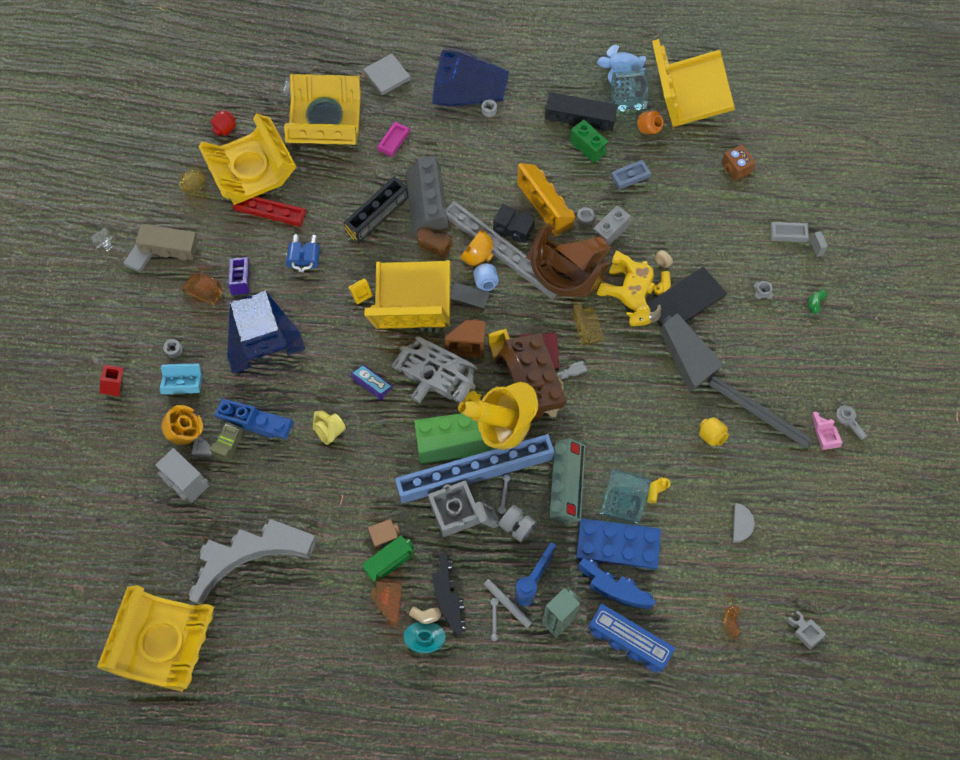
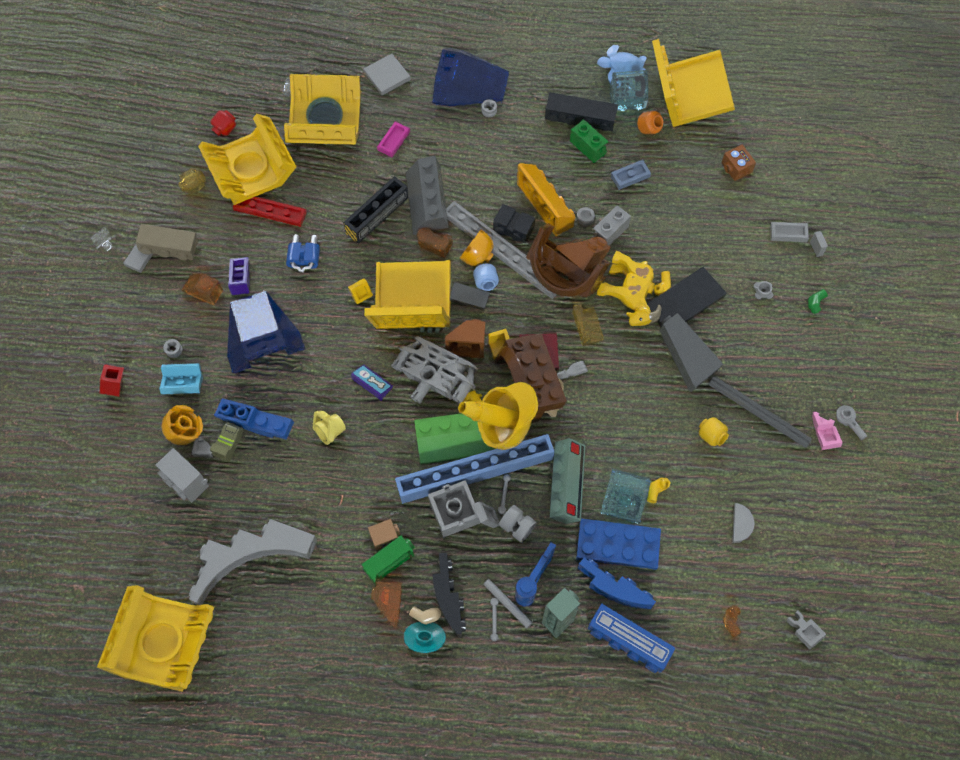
(663, 259): tan tile -> none

